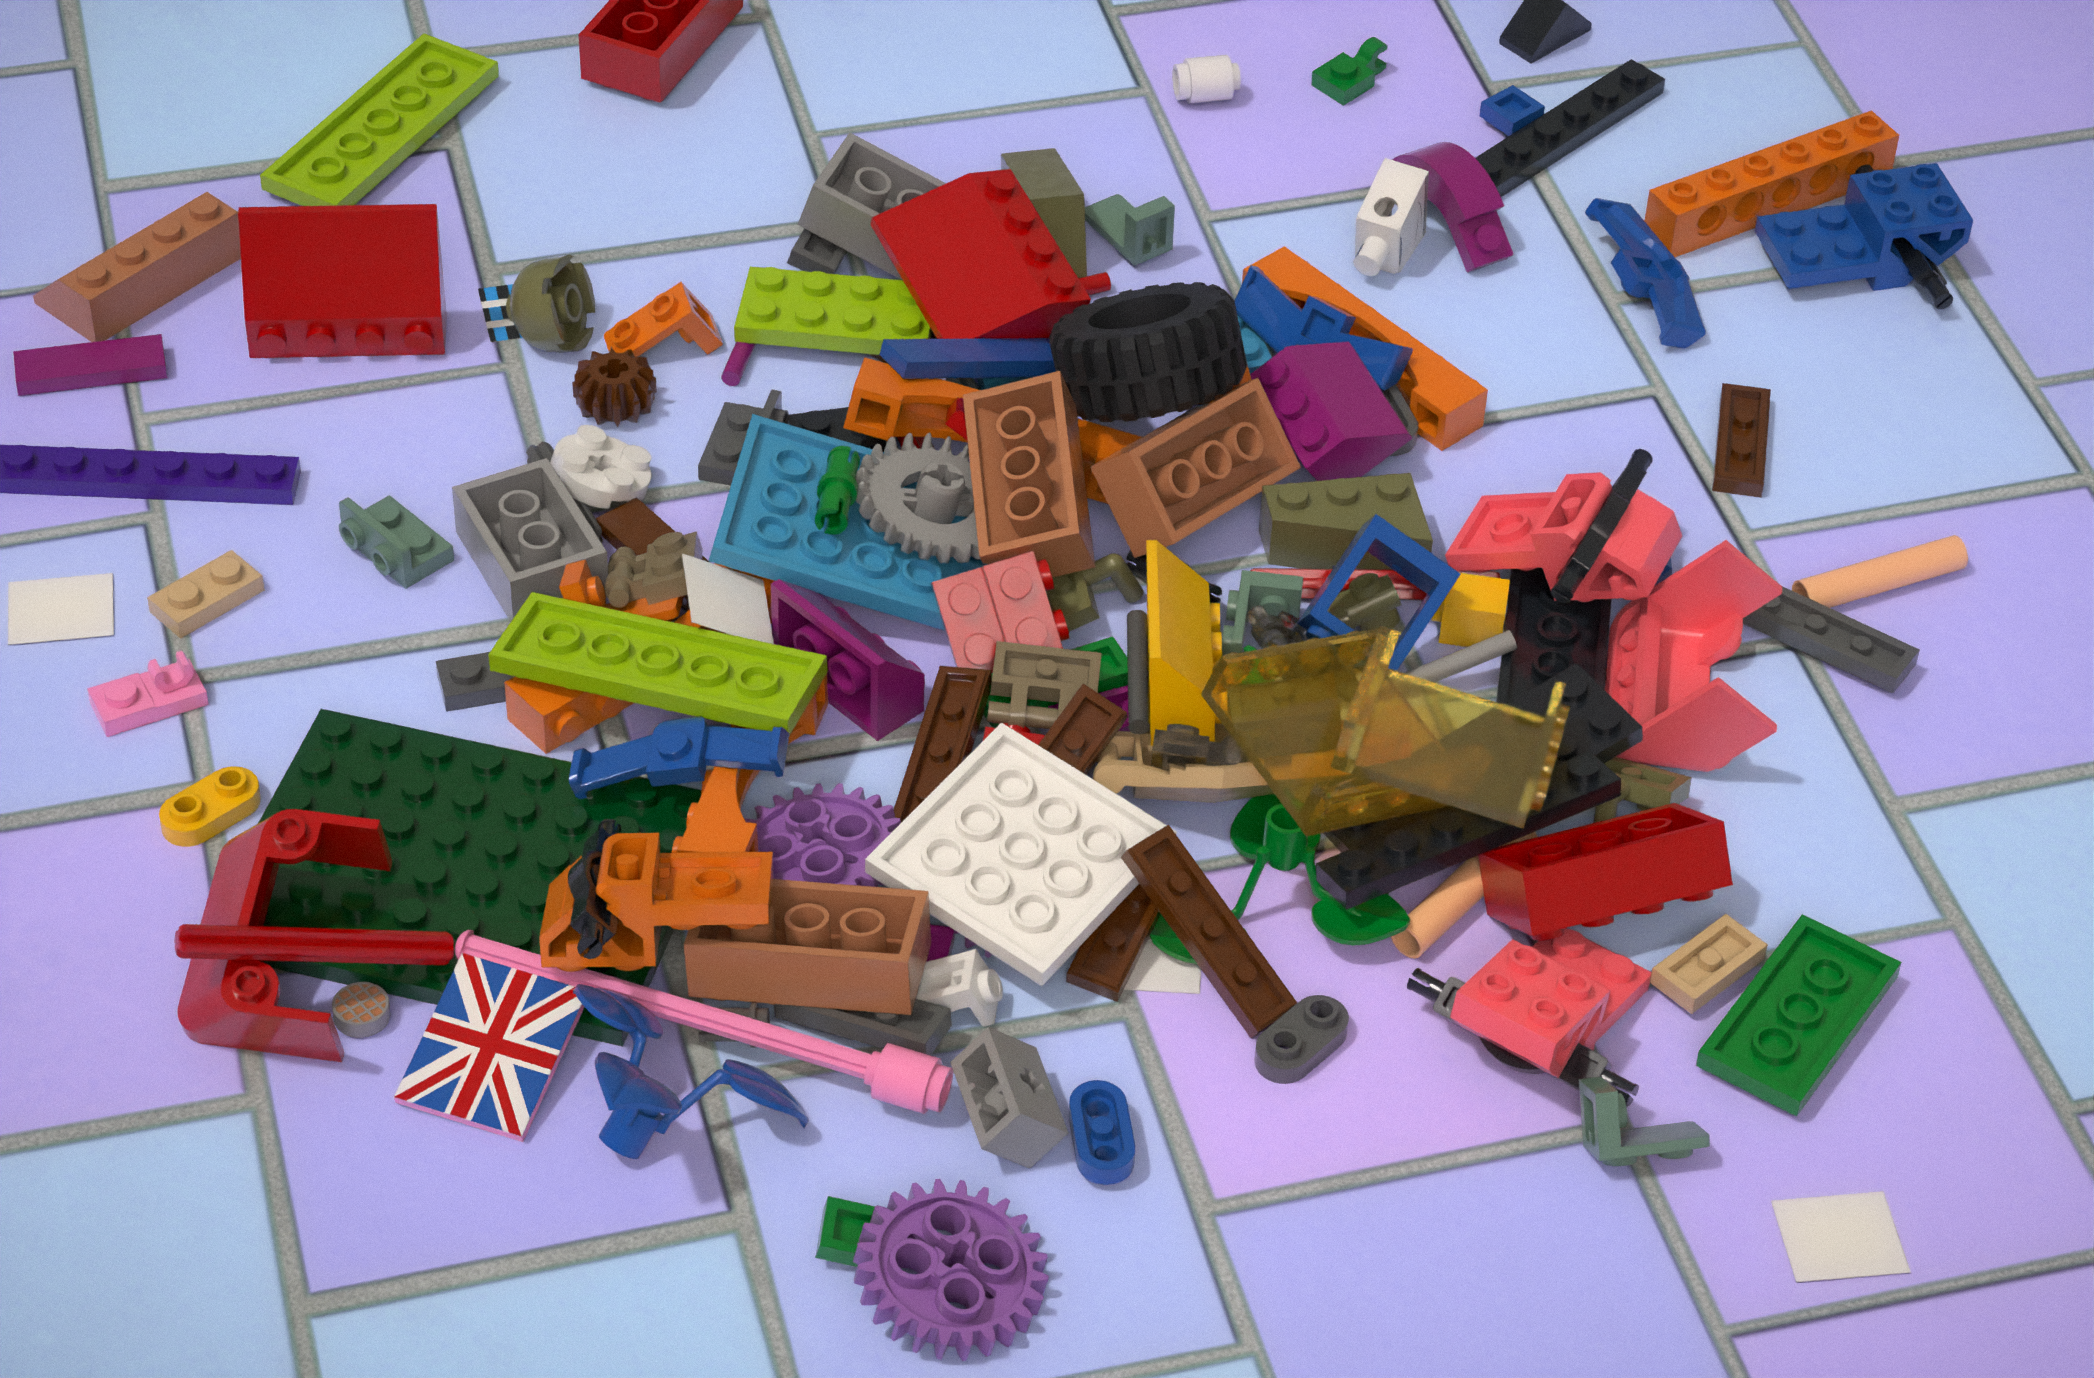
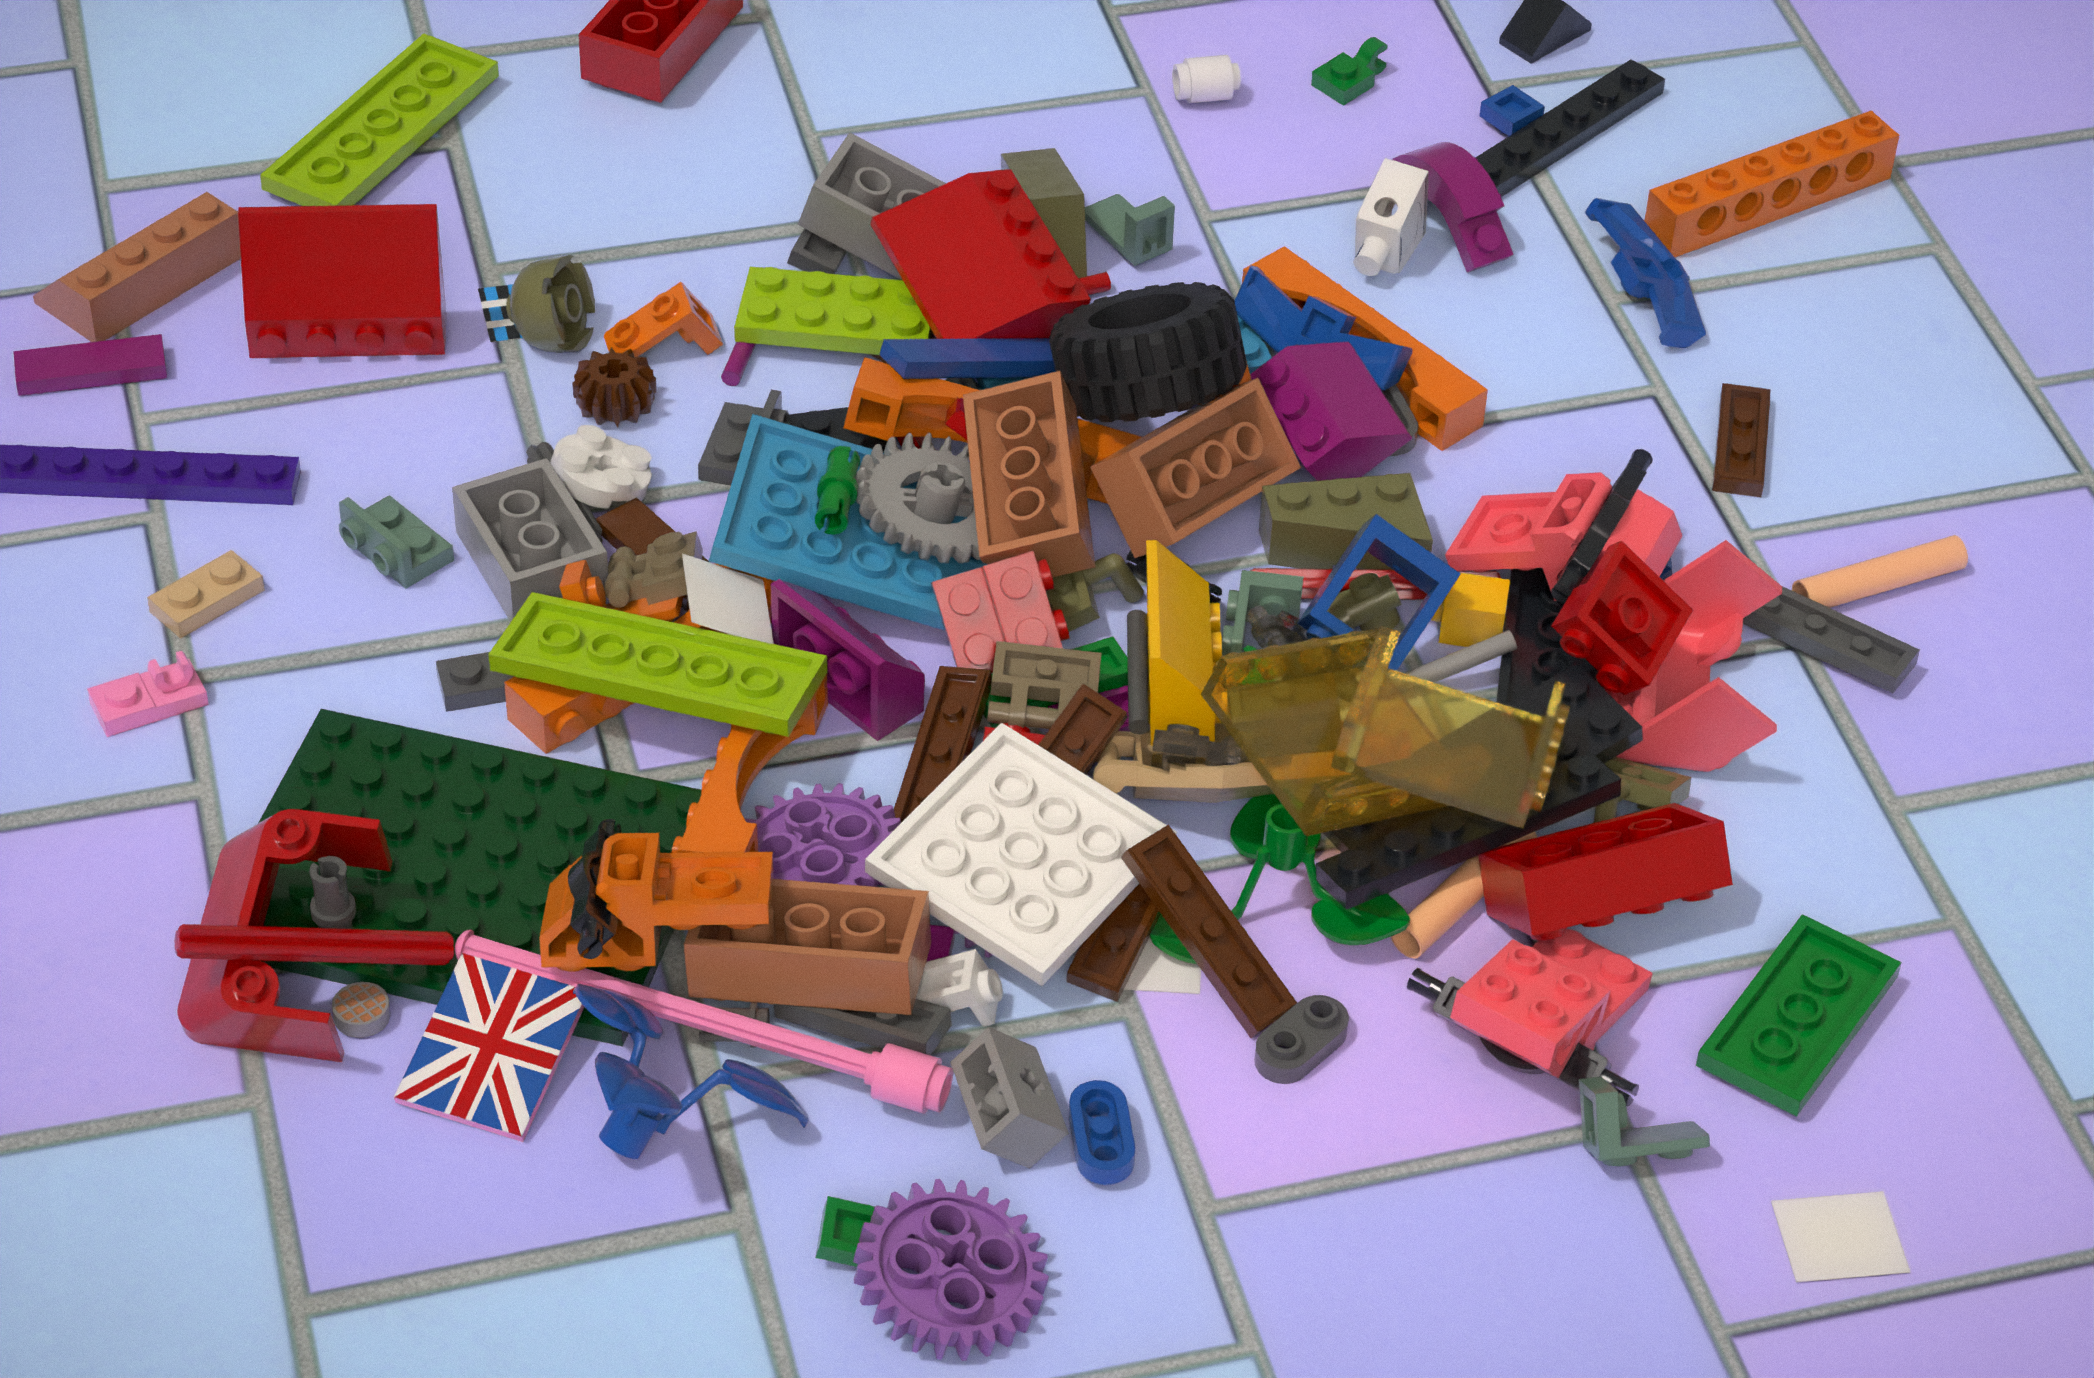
(60, 608): white sticker -> none
(209, 806): yellow plate -> none
(332, 902): none -> dark grey pin
(679, 754): blue plate -> none
(1622, 621): none -> red plate
(1708, 963): tan plate -> none
(1887, 231): blue piece -> none

